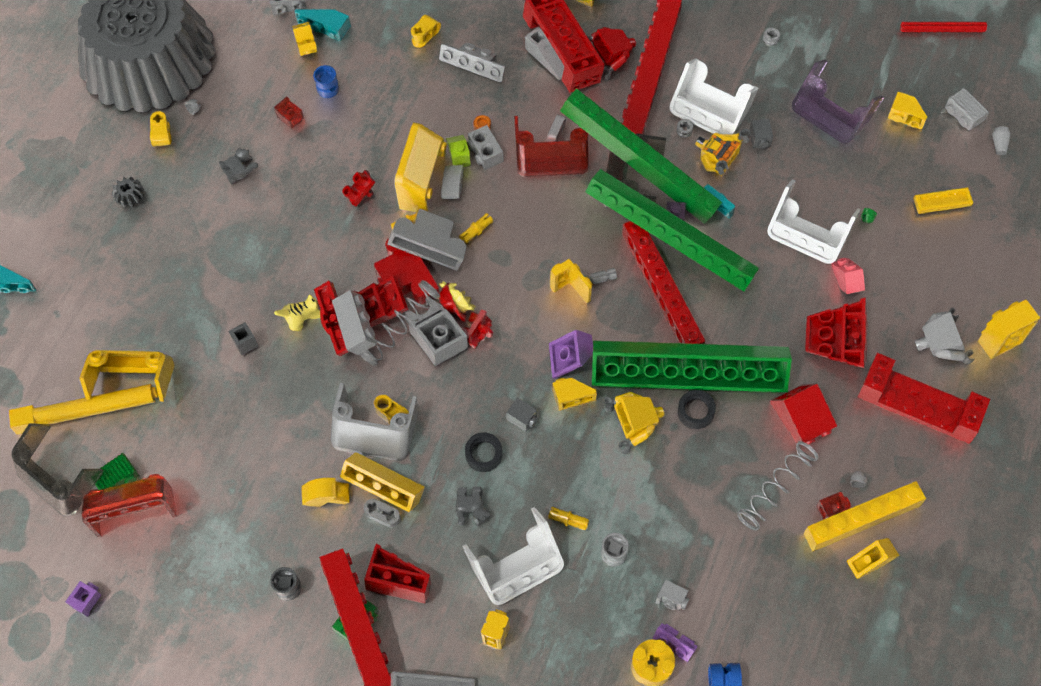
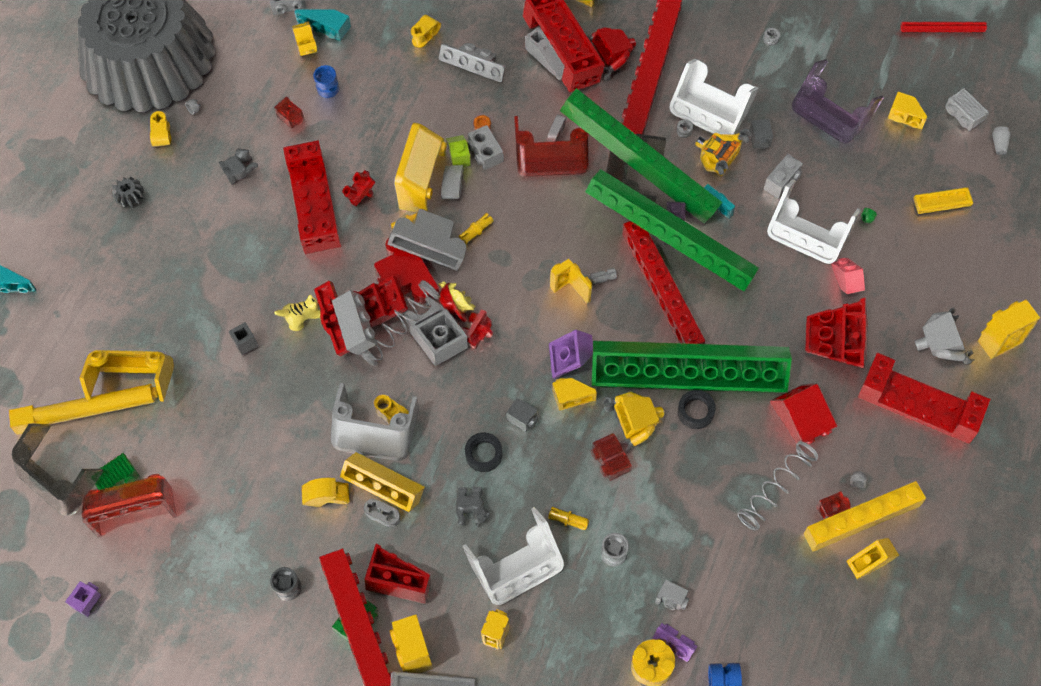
(312, 197): none -> red plate
(410, 645): none -> yellow brick
(611, 457): none -> clear red brick
(780, 177): none -> light grey brick

